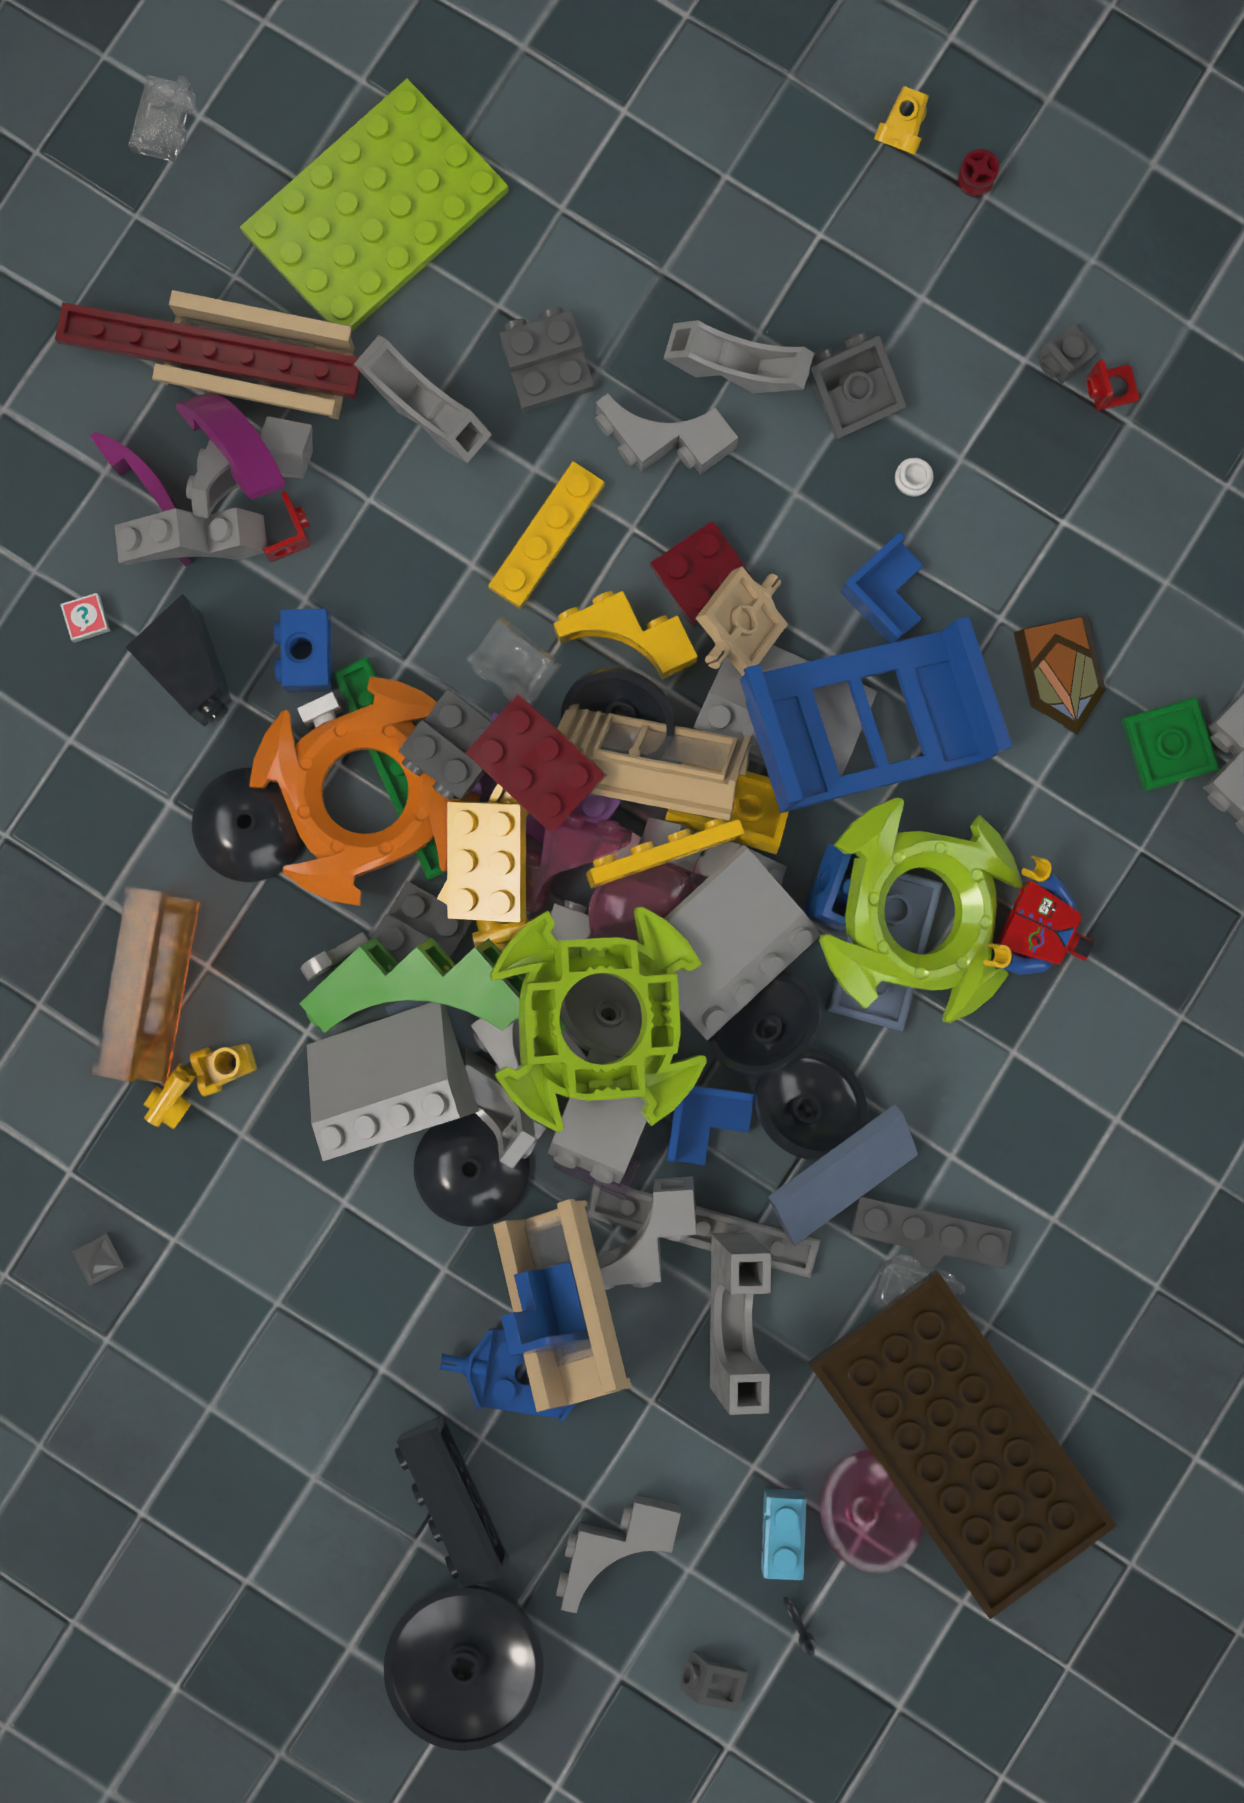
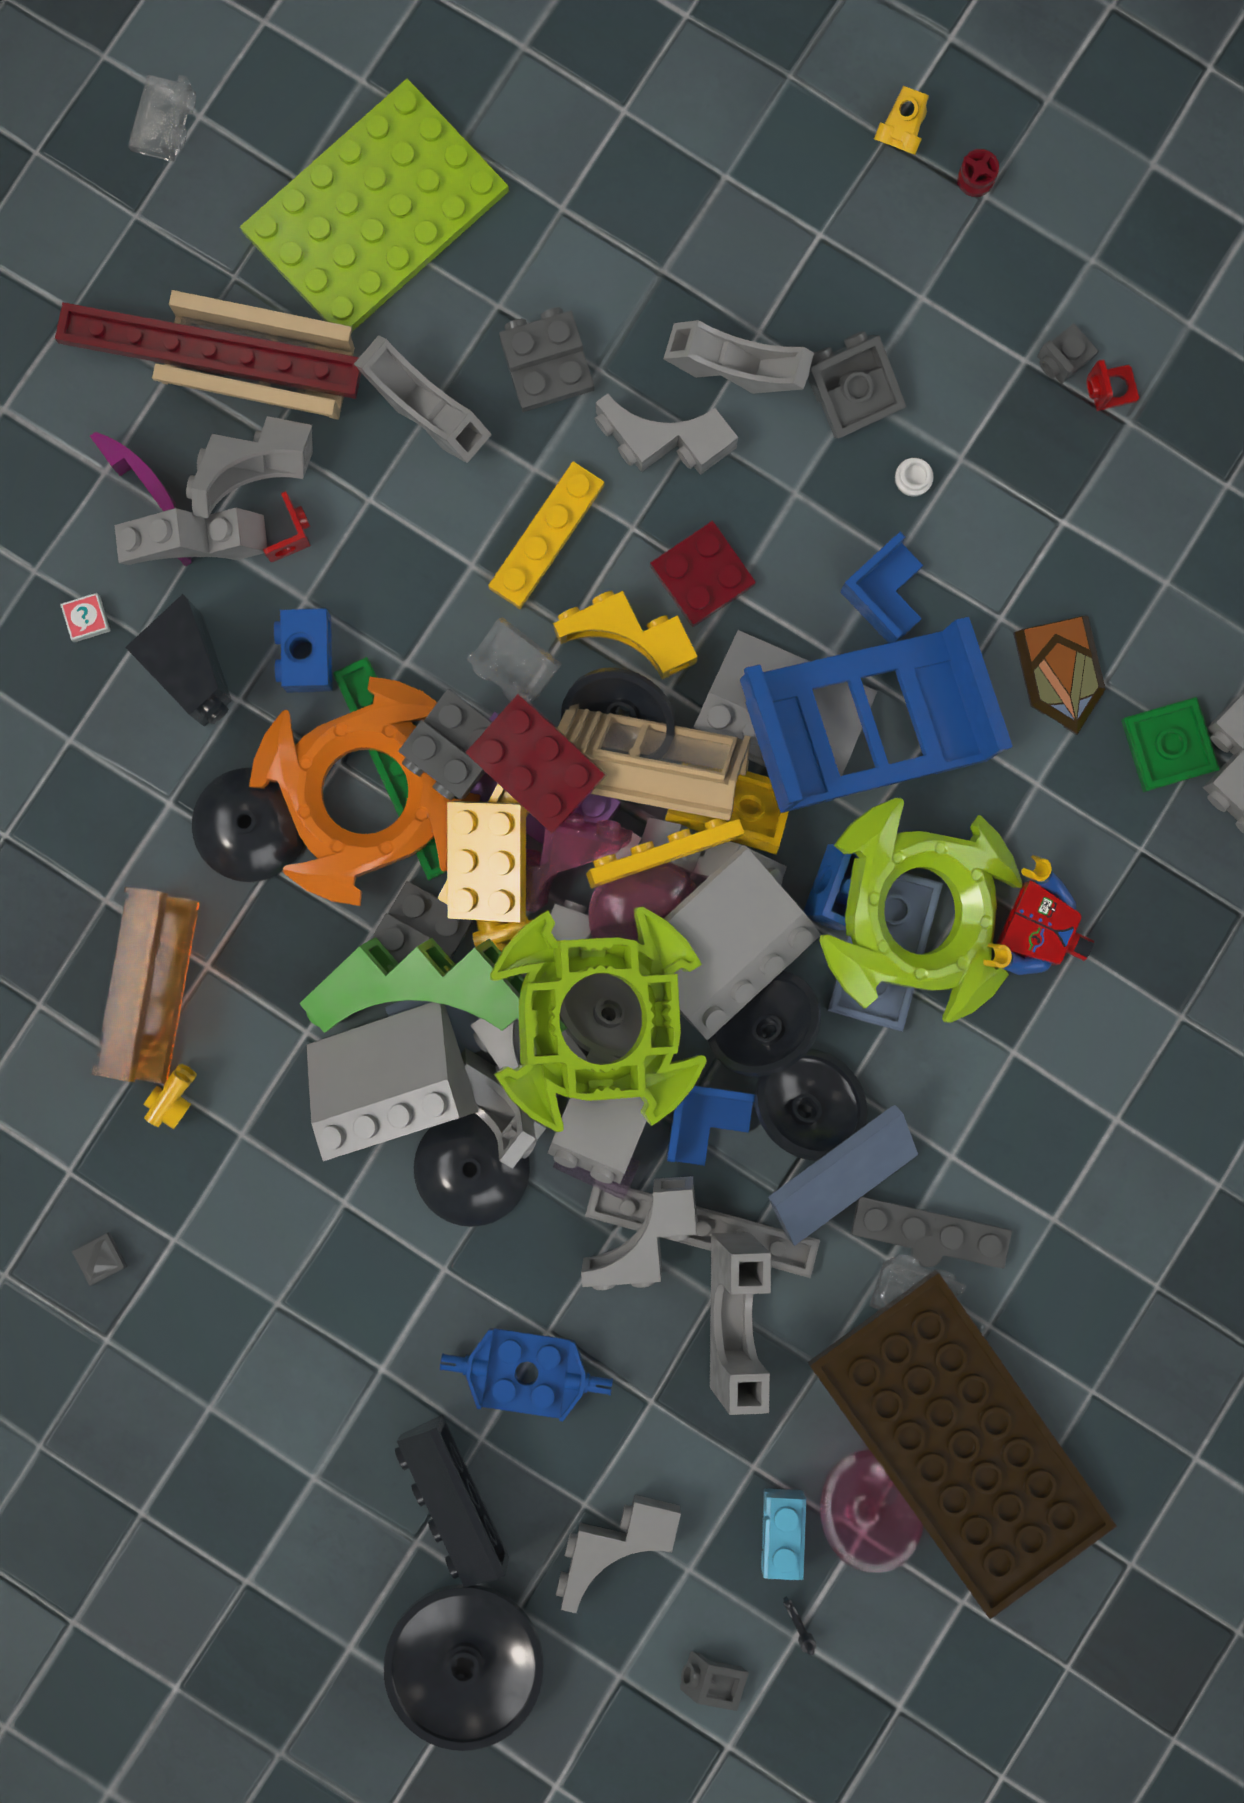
(216, 1067): yellow plate -> none
(237, 440): magenta slope -> none
(320, 710): white plate -> none
(325, 960): light grey bar -> none
(549, 1312): blue panel -> none
(587, 1367): tan piece -> none
(742, 620): tan plate -> none

